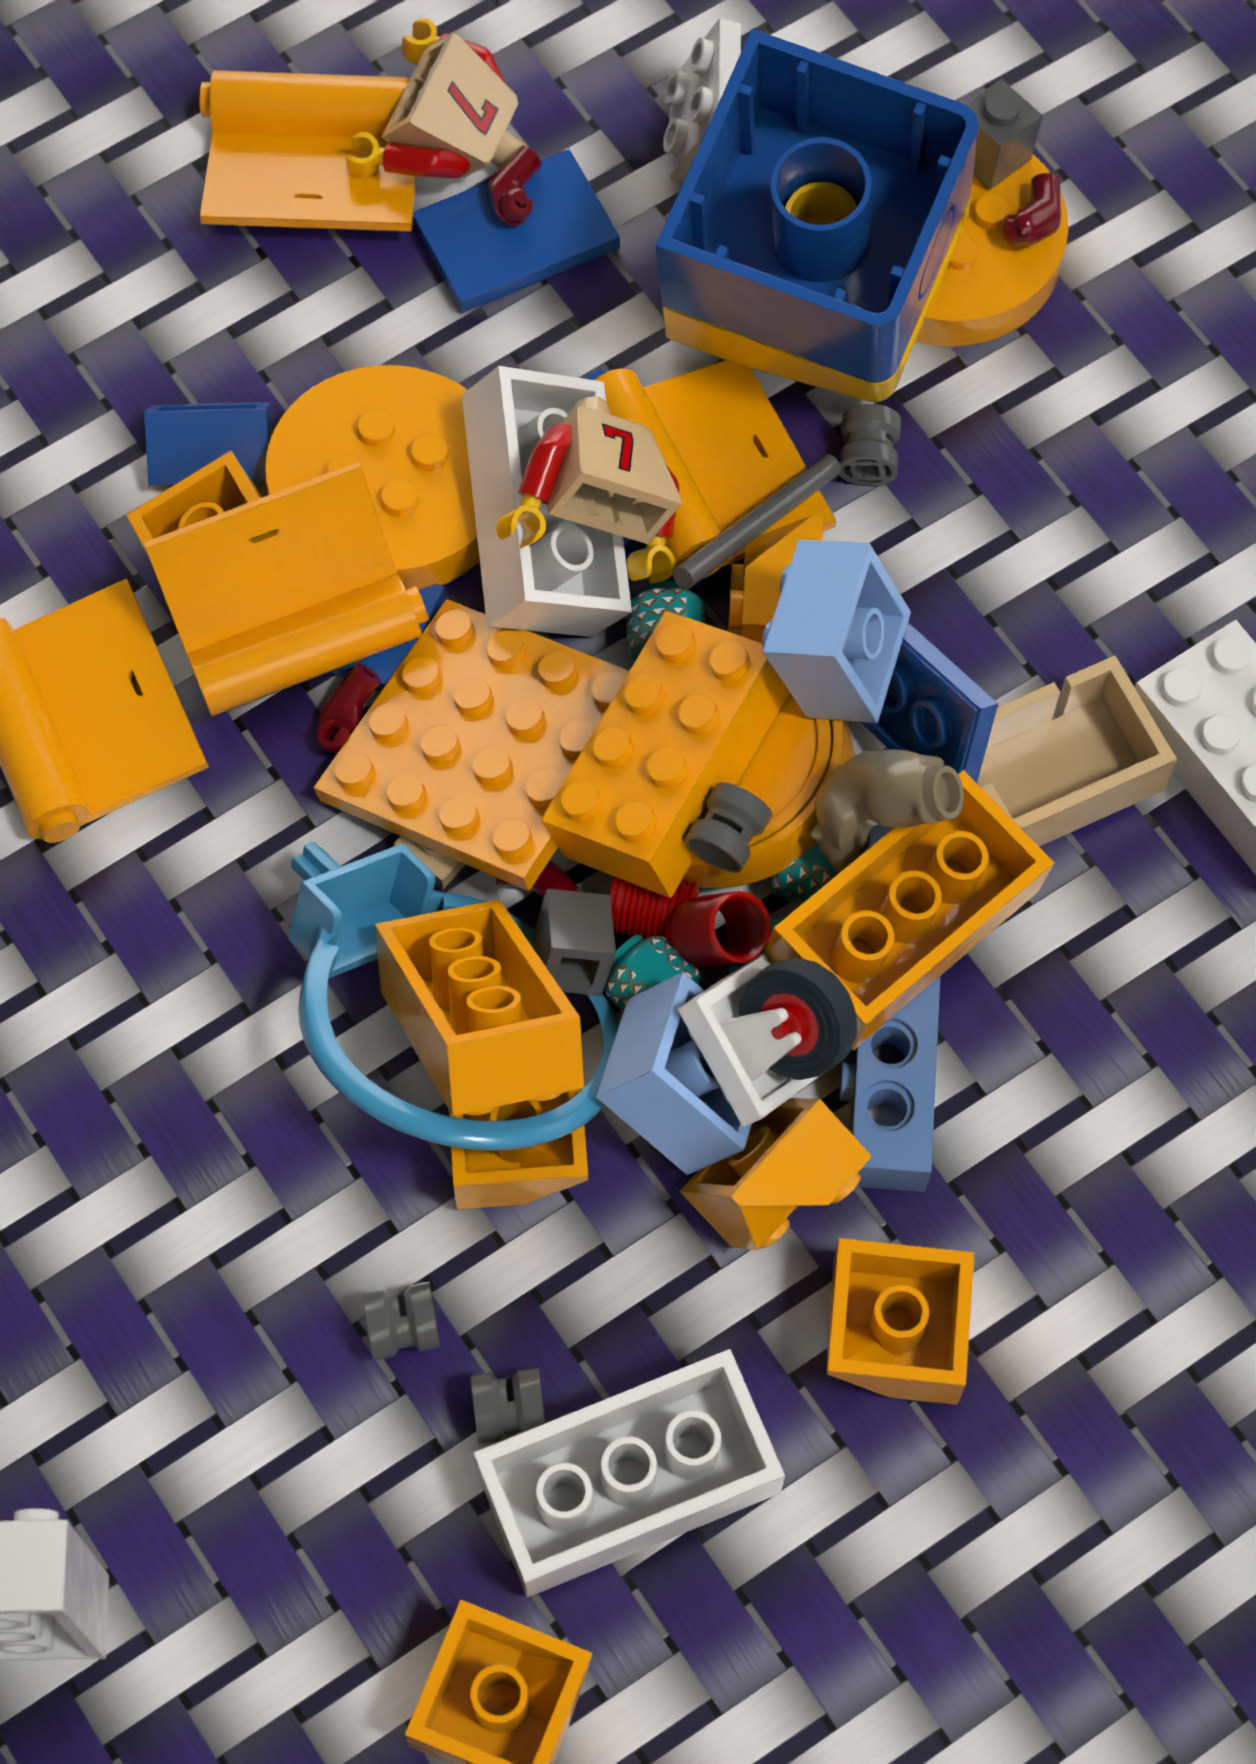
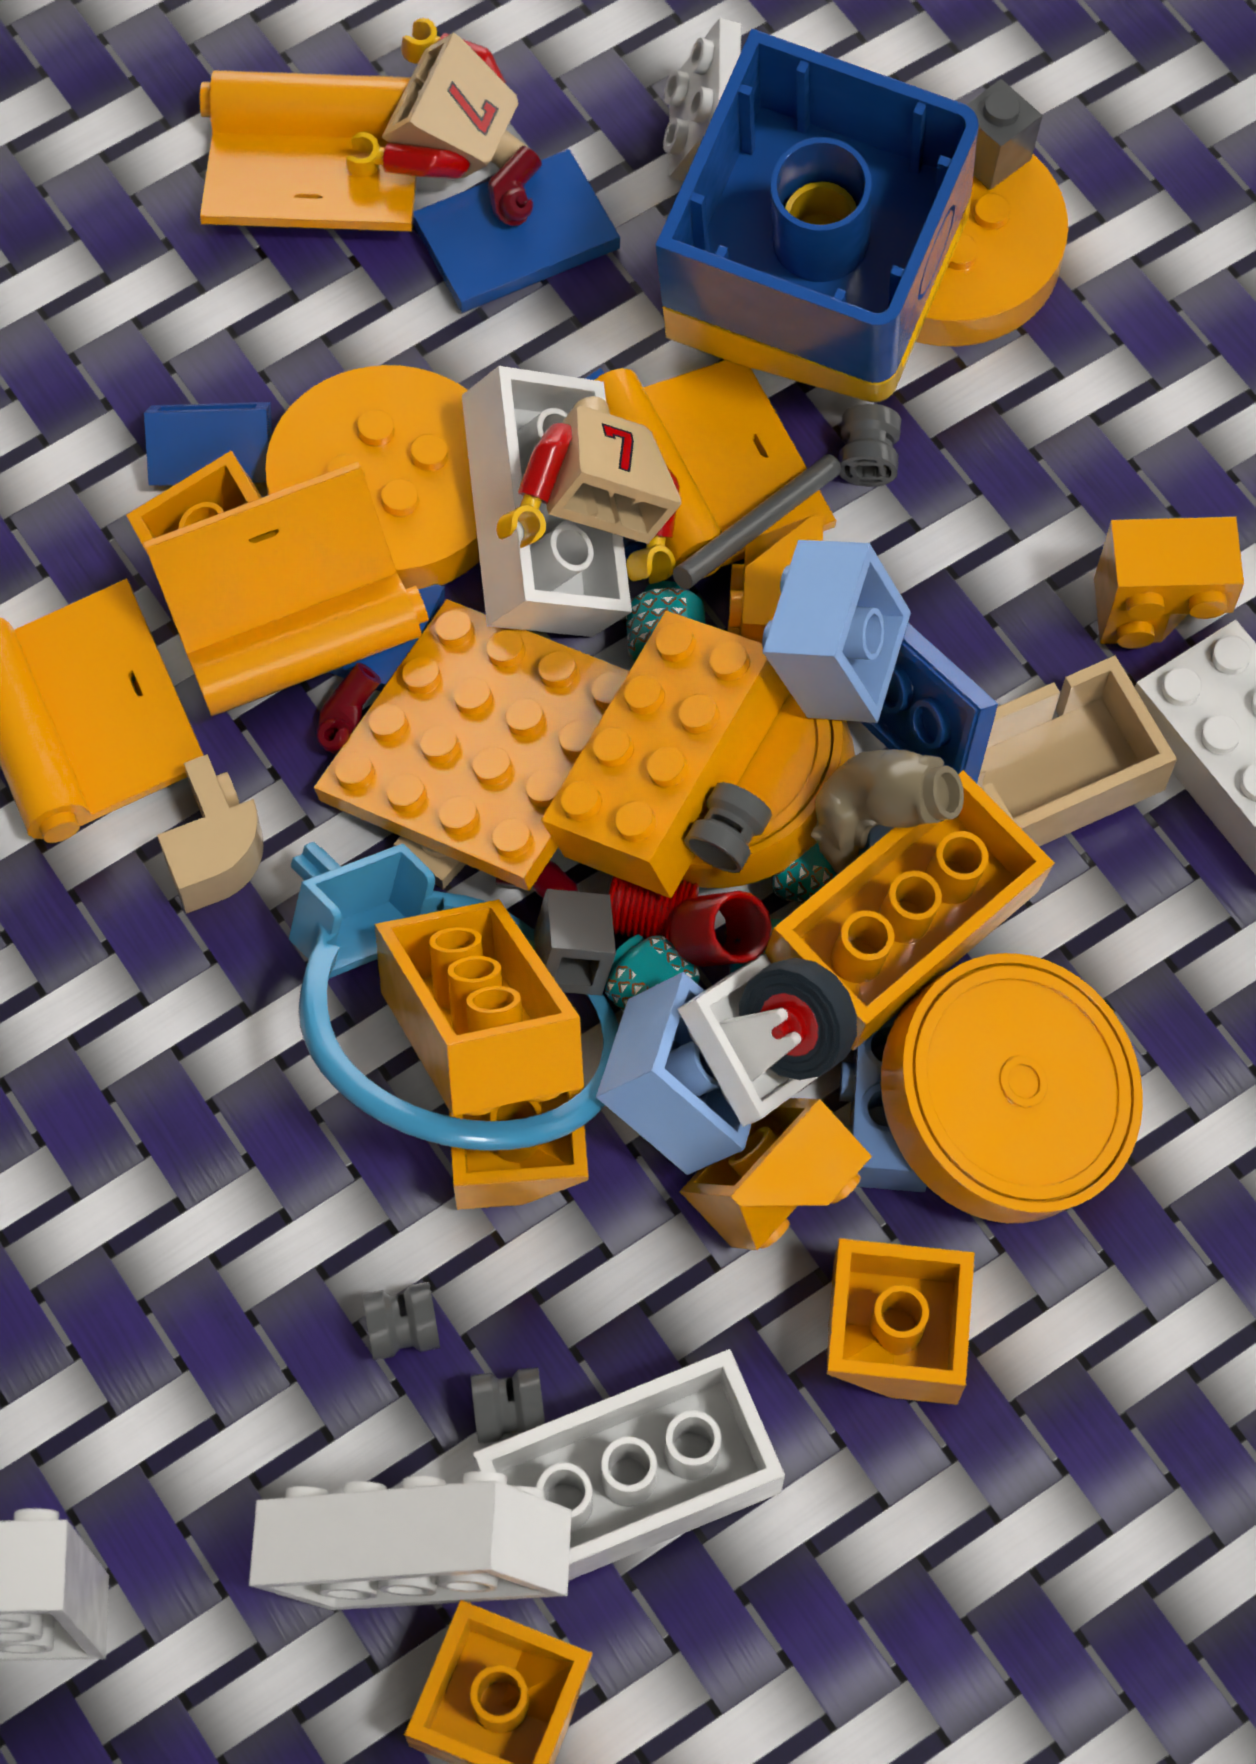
(222, 849): none -> tan brick
(412, 1543): none -> white brick
(1011, 1088): none -> light orange brick
(1040, 217): dark red arm -> none
(1161, 573): none -> light orange slope

